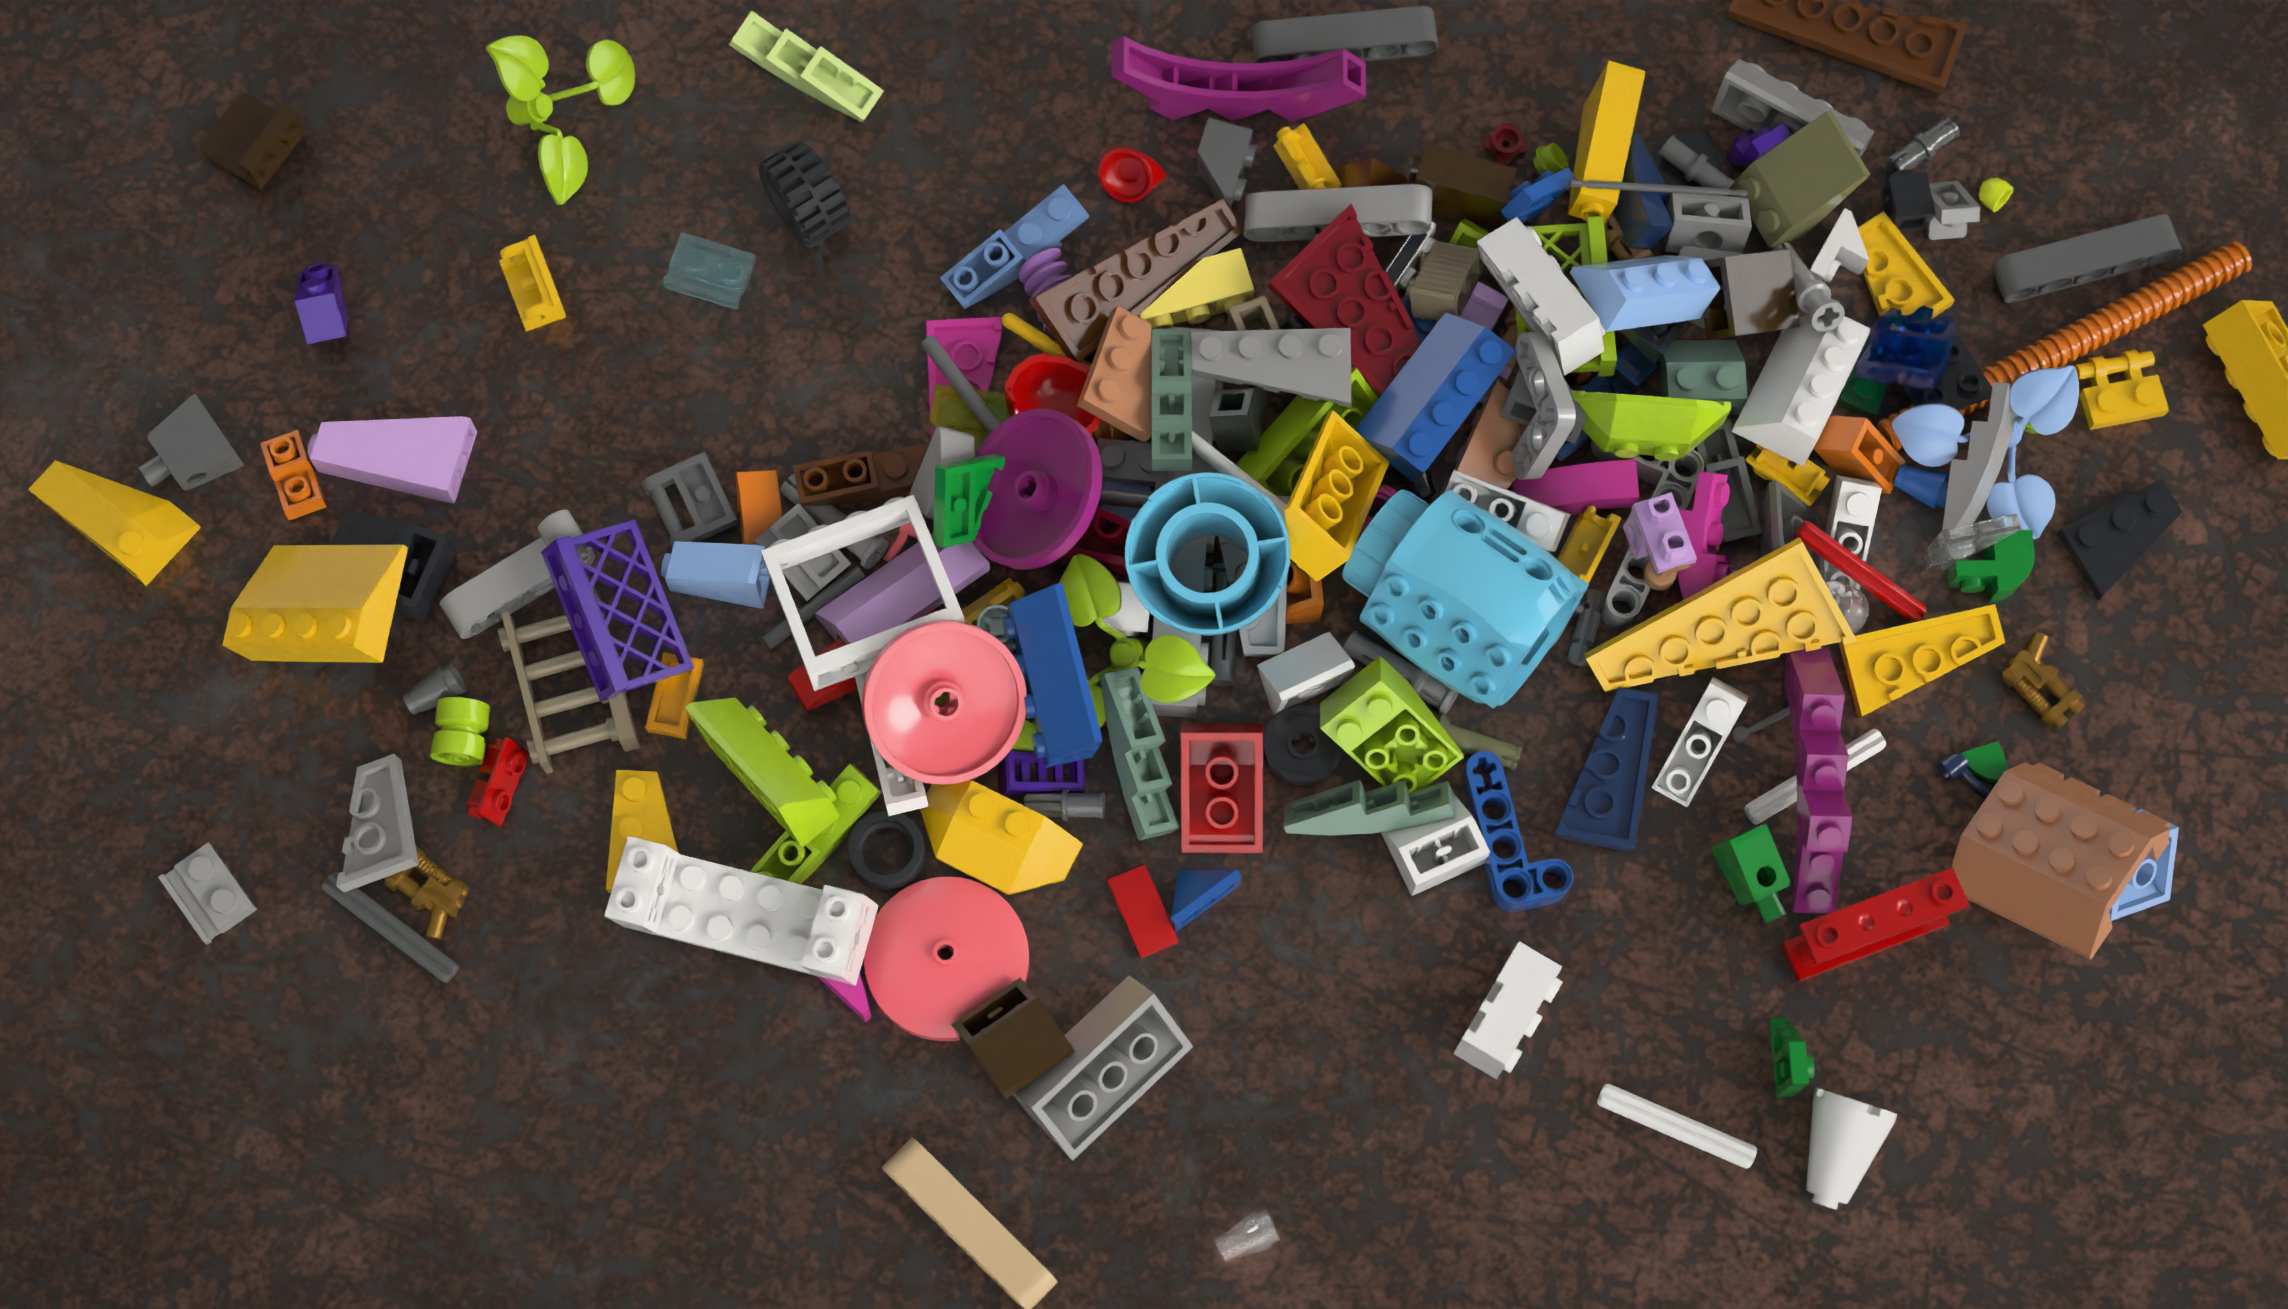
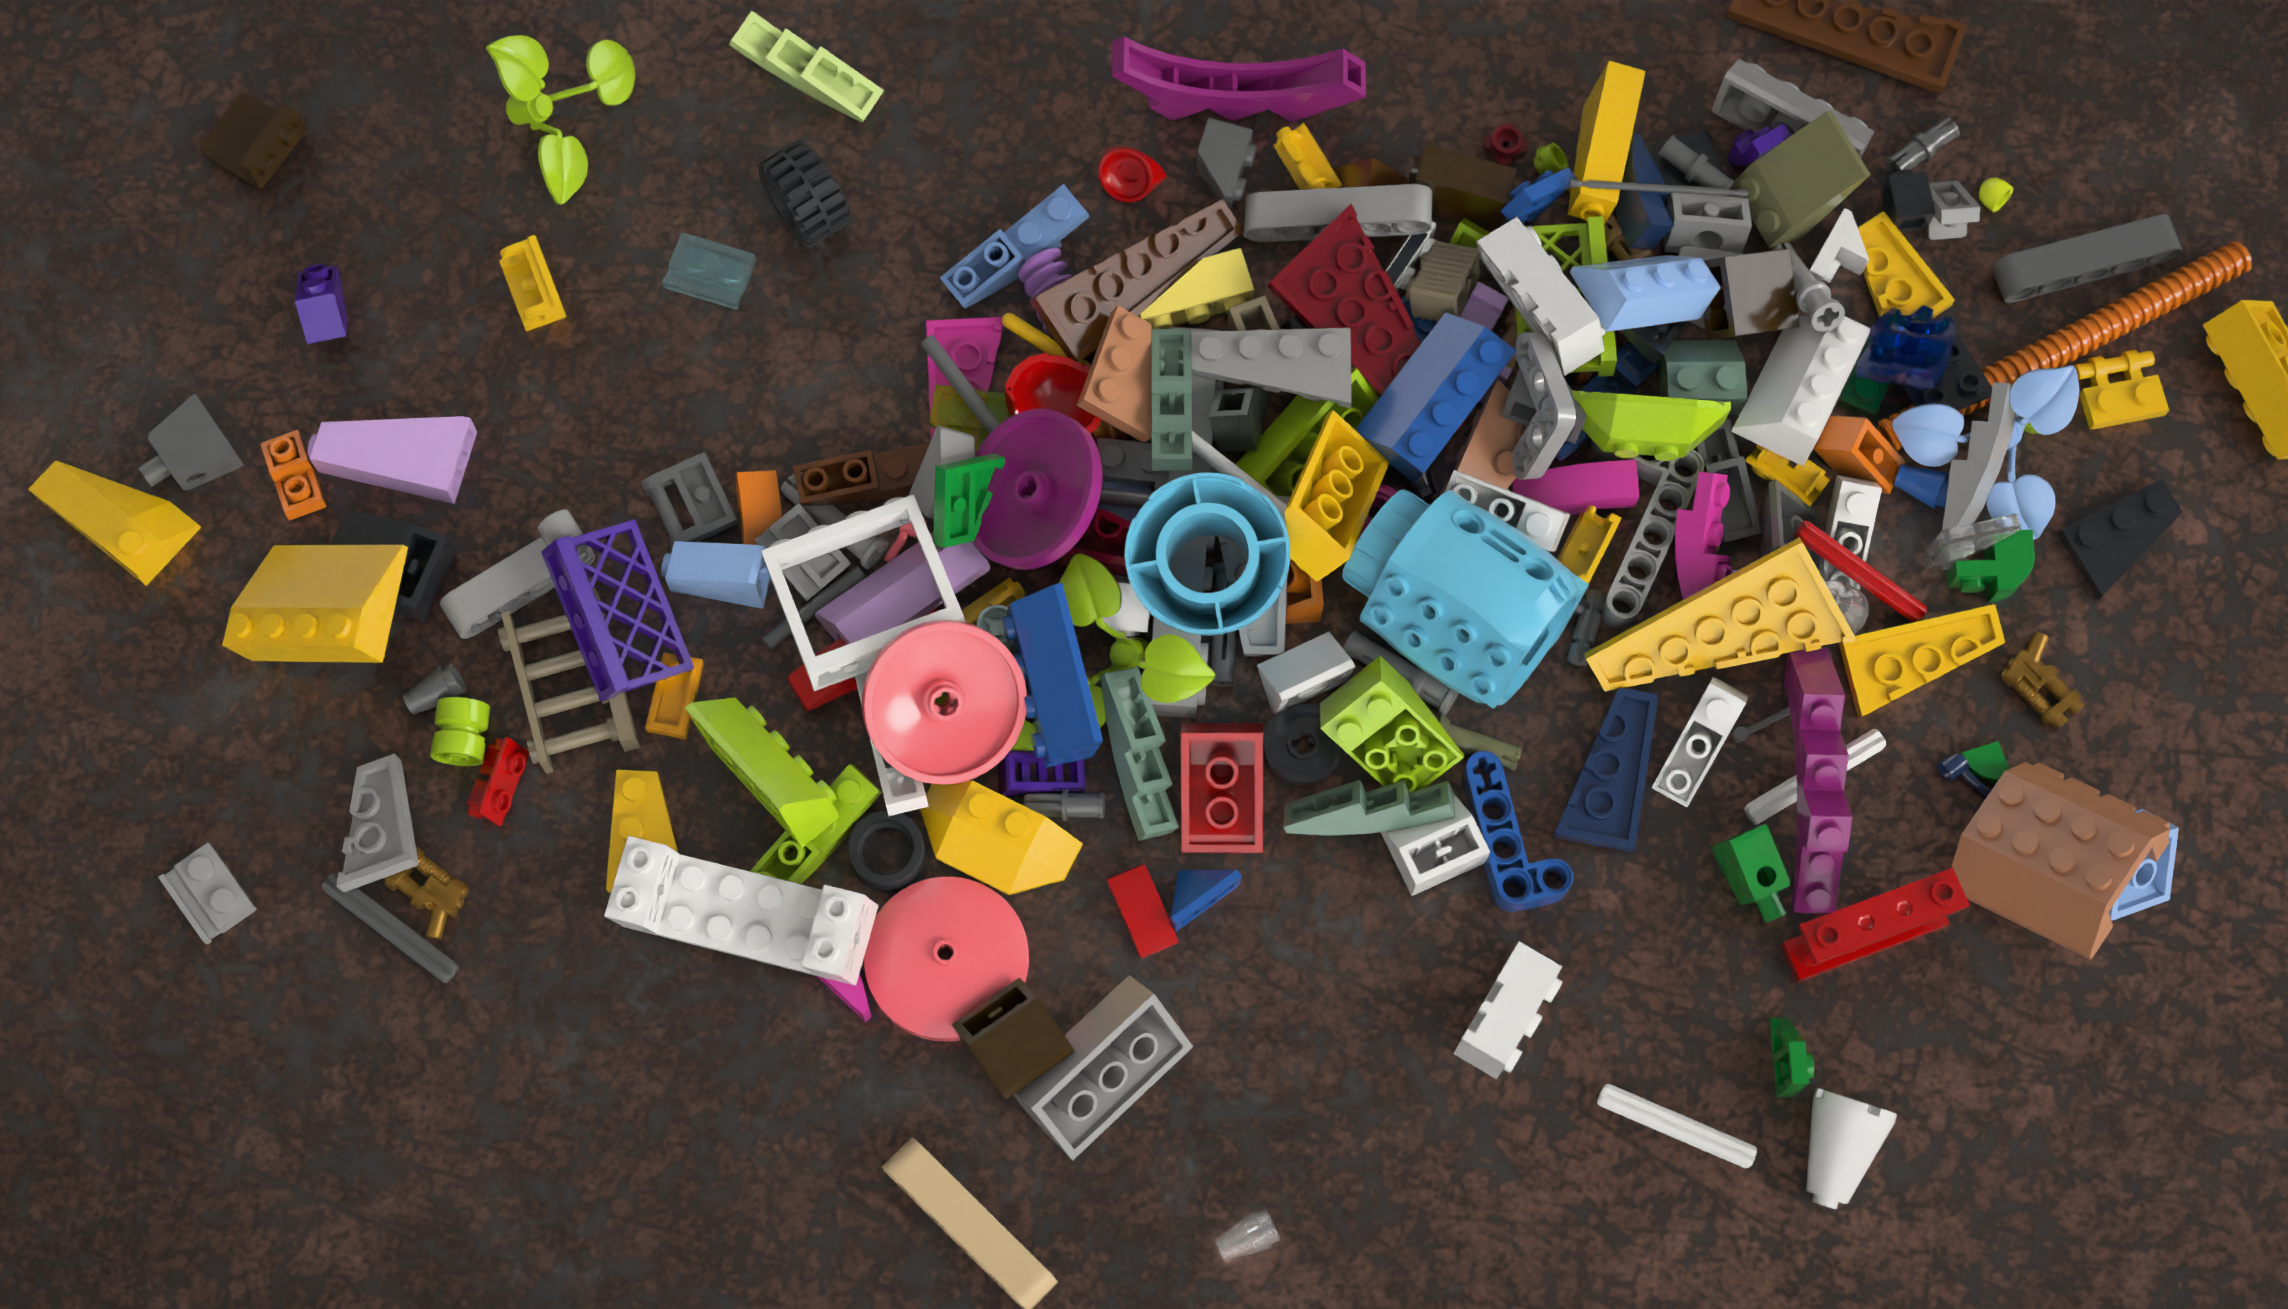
(1364, 34): dark grey beam -> none
(1659, 532): lavender hips -> none

